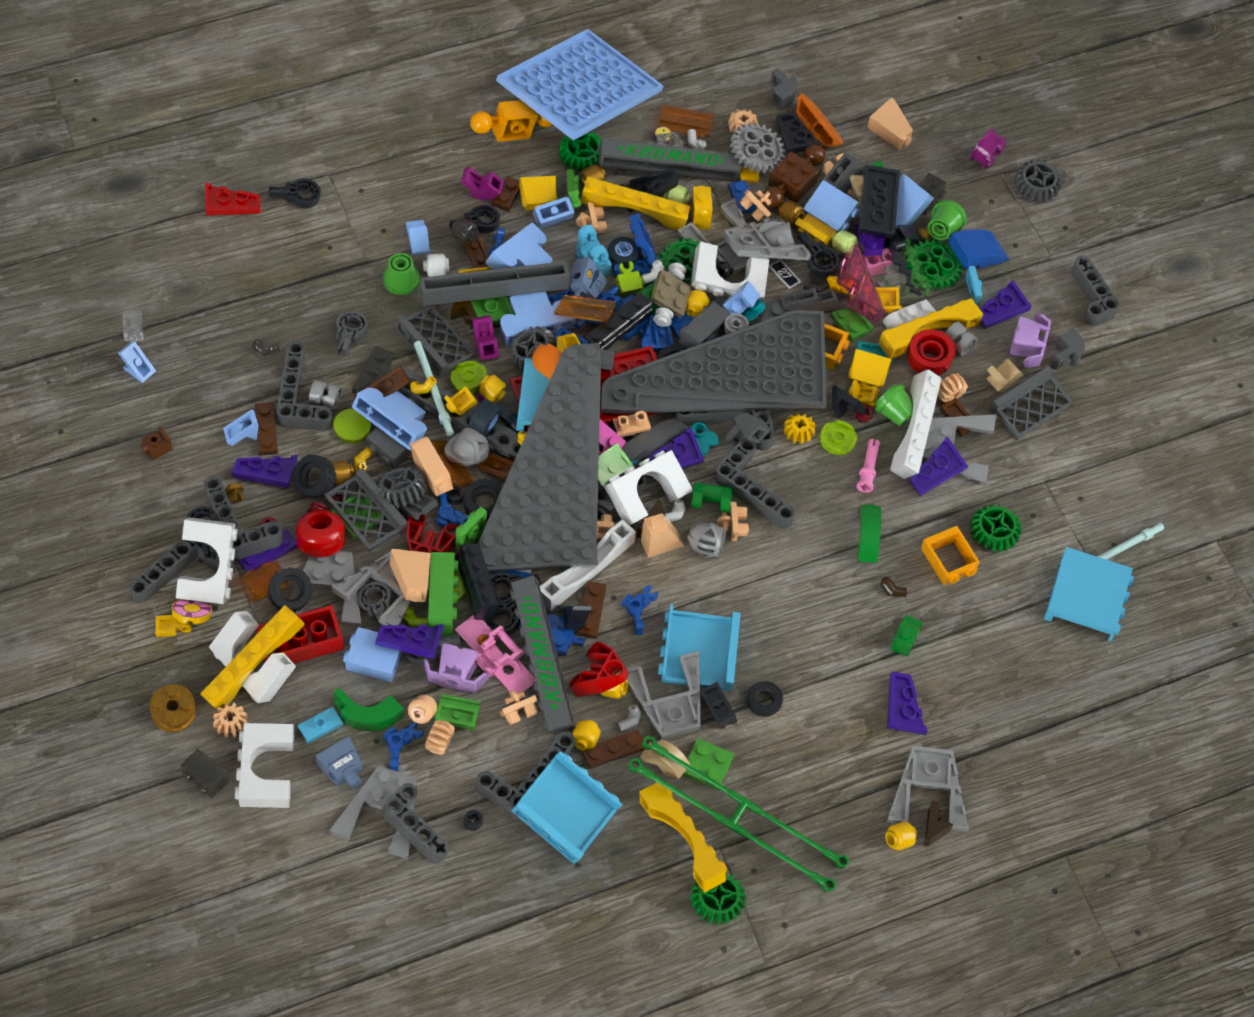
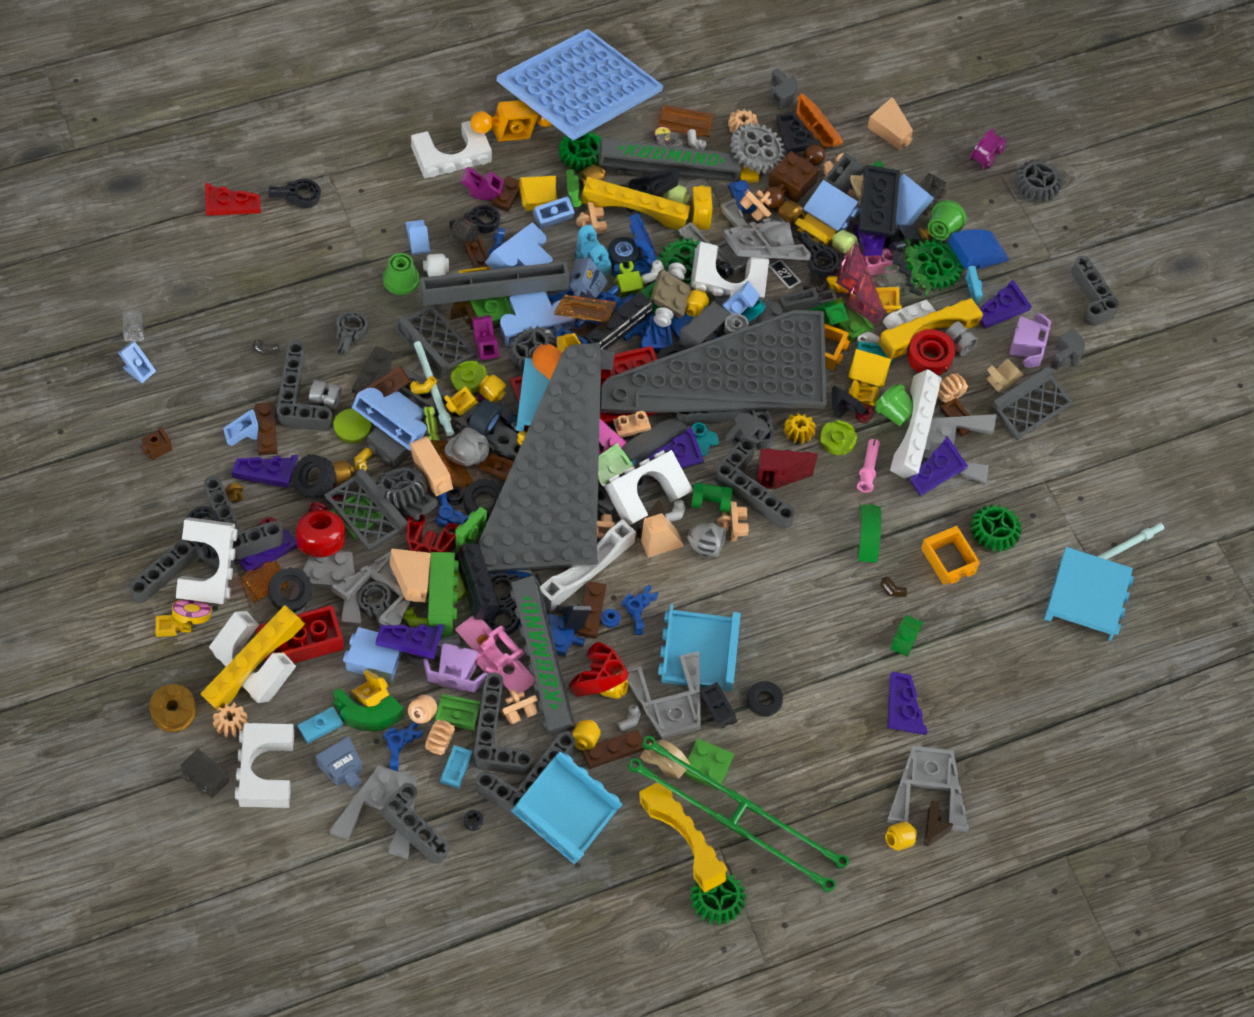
(371, 691): none -> yellow bracket
(431, 423): none -> lime axle
(436, 163): none -> white arch
(456, 767): none -> medium azure plate
(489, 730): none -> dark grey beam
(610, 623): none -> blue plate
(785, 467): none -> dark red slope
(834, 311): none -> green arch
(868, 337): none -> white arm

